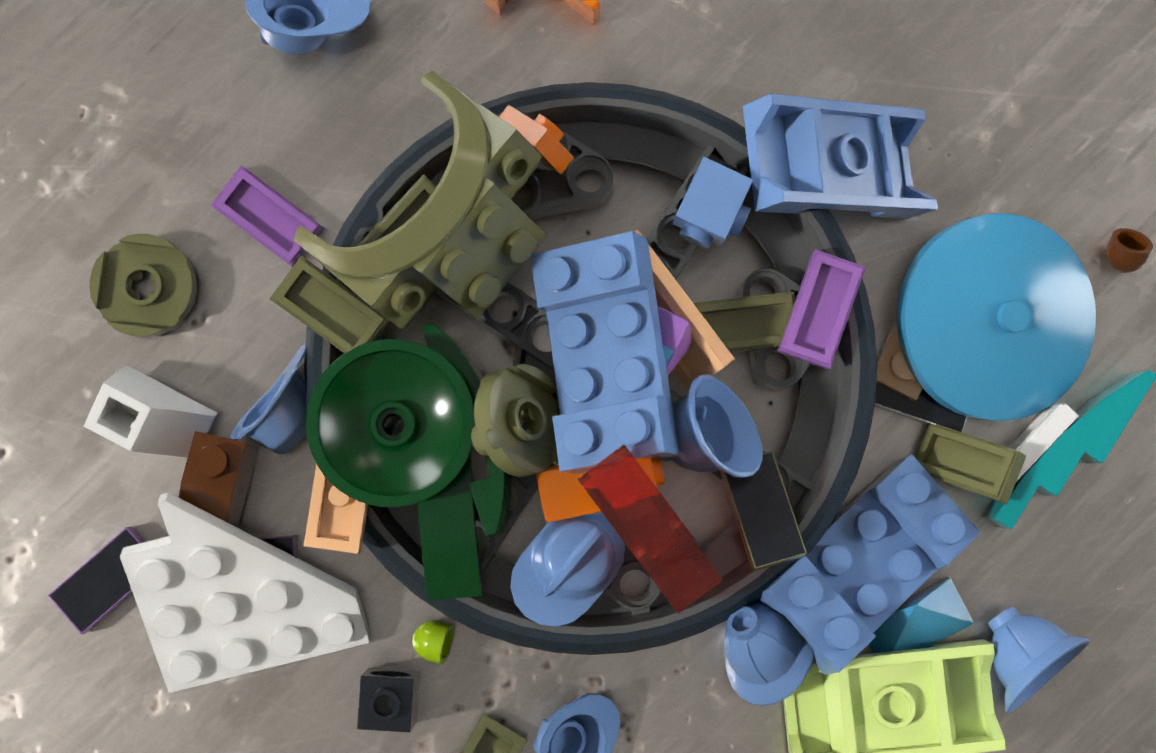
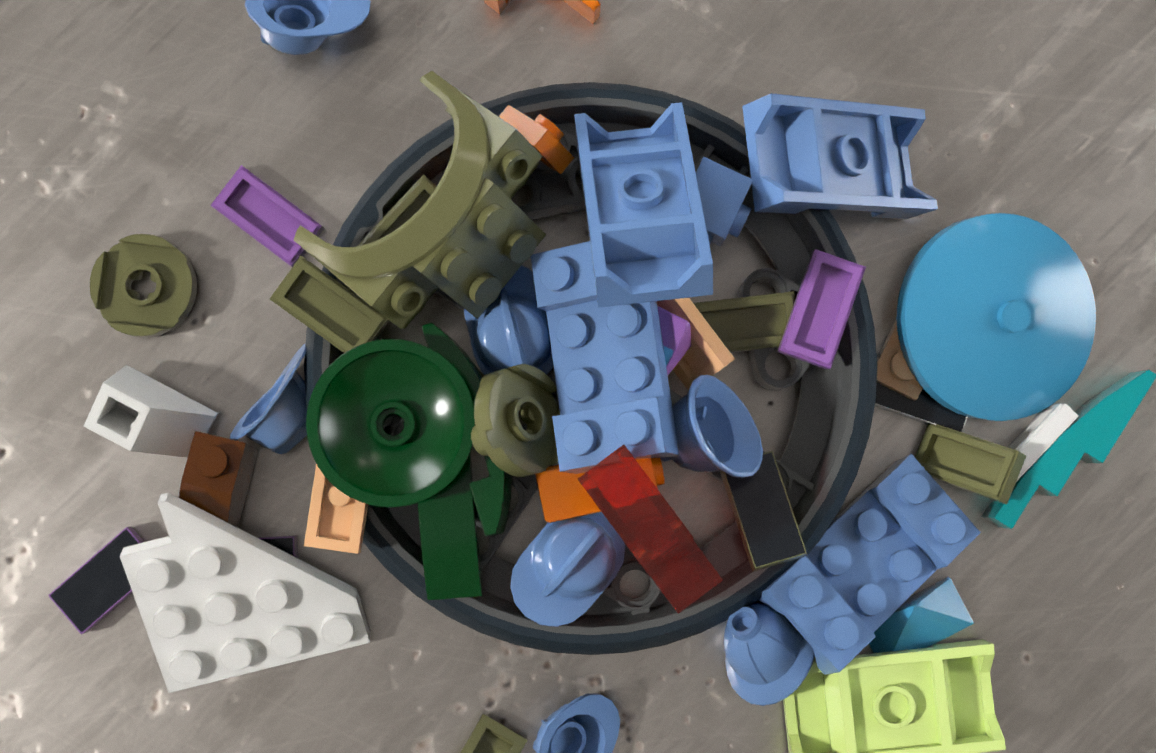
(388, 700): black brick -> none
(434, 641): lime hinge -> none
(512, 329): none -> medium blue piece
(644, 211): none -> medium blue piece
(1029, 654): medium blue hat -> none
(1128, 250): reddish brown hinge -> none

